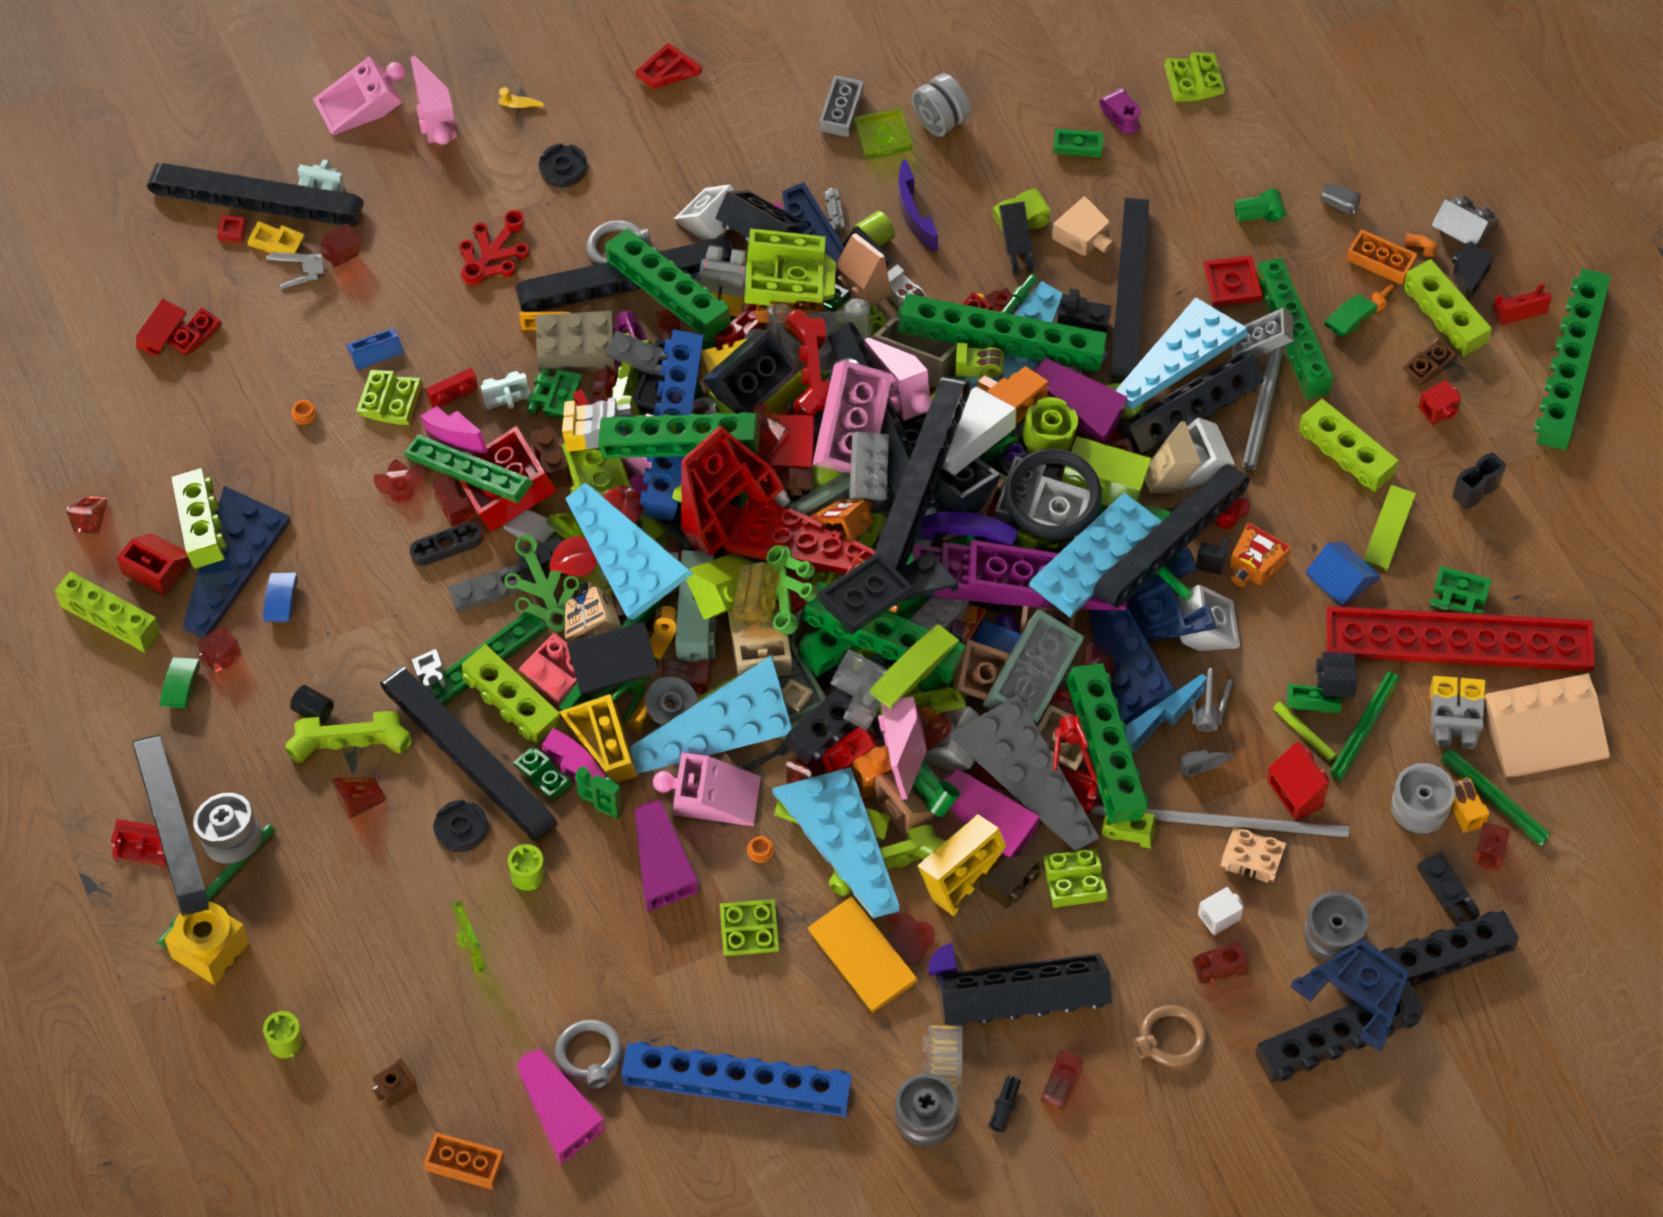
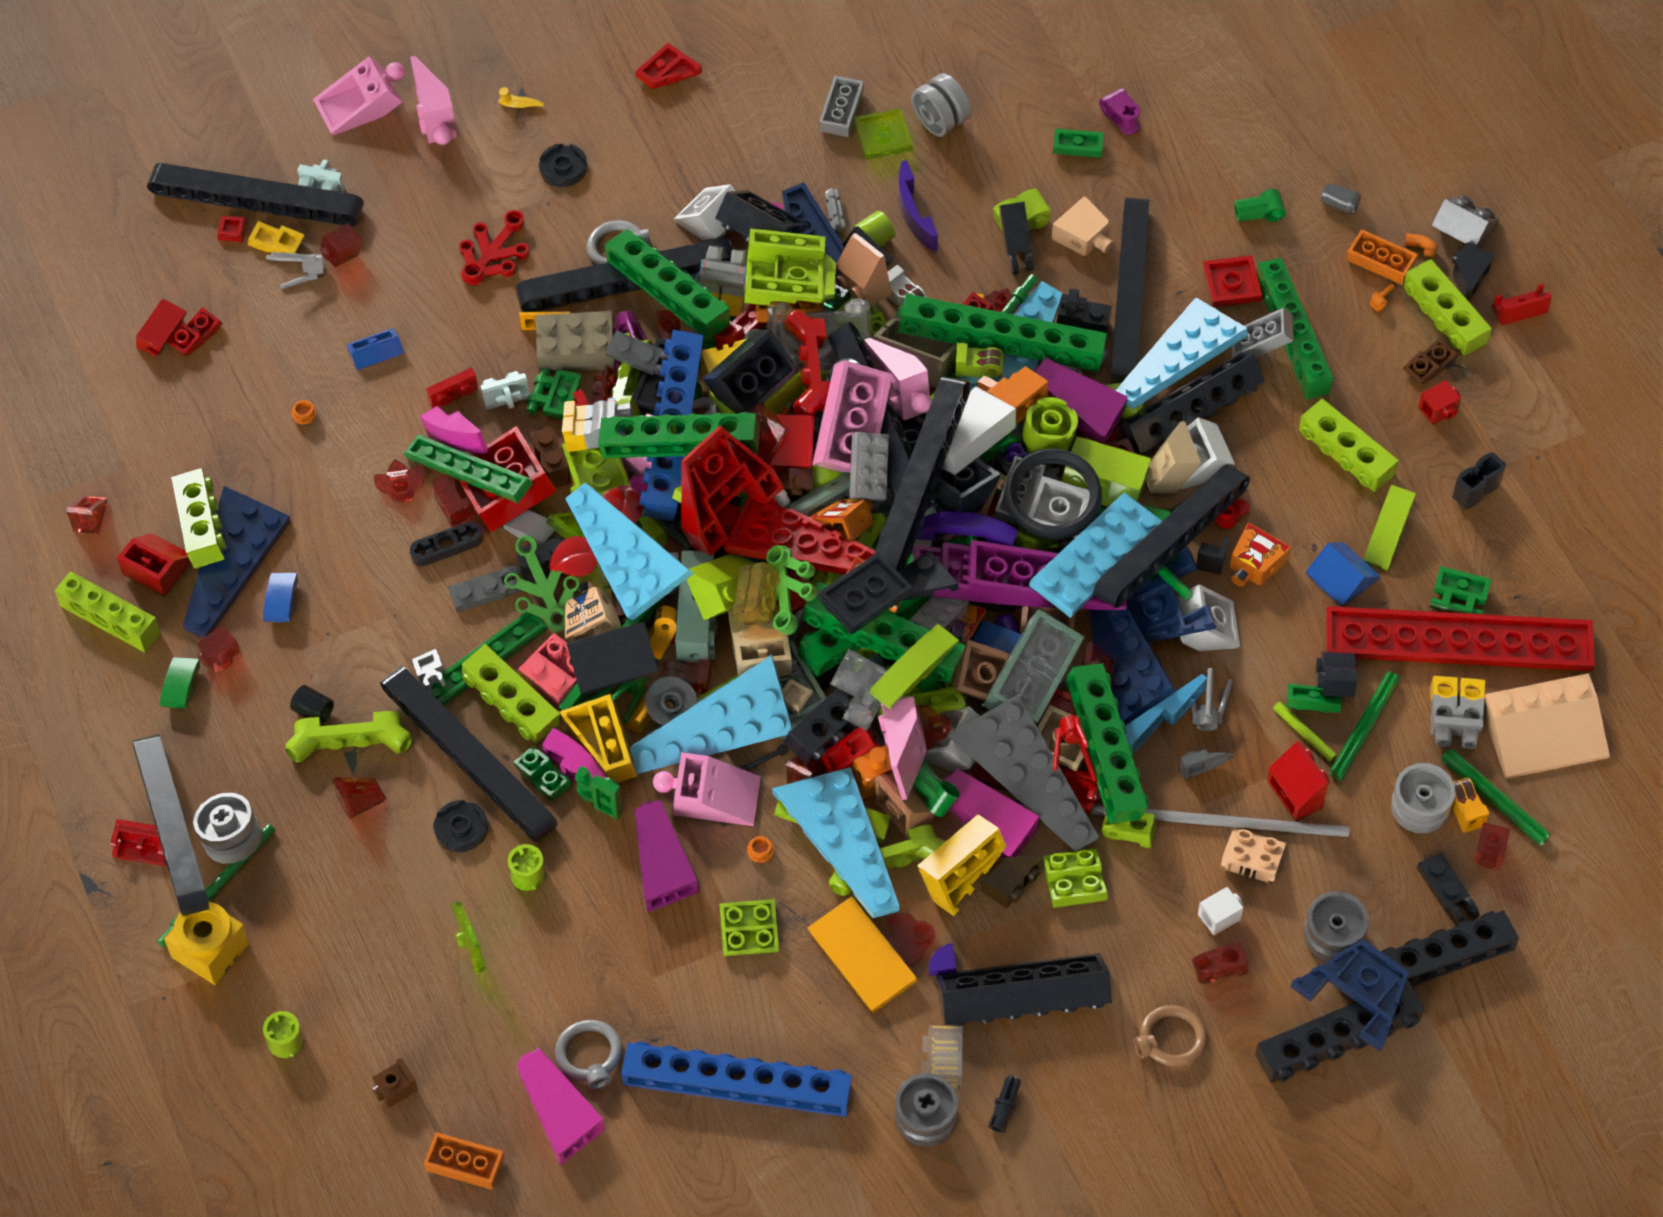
(389, 397): lime slope -> none
(1062, 1079): clear red leg -> none
(1194, 77): lime slope -> none
(1262, 409): light grey axle -> none
(1349, 315): green slope -> none
(1582, 323): green brick -> none

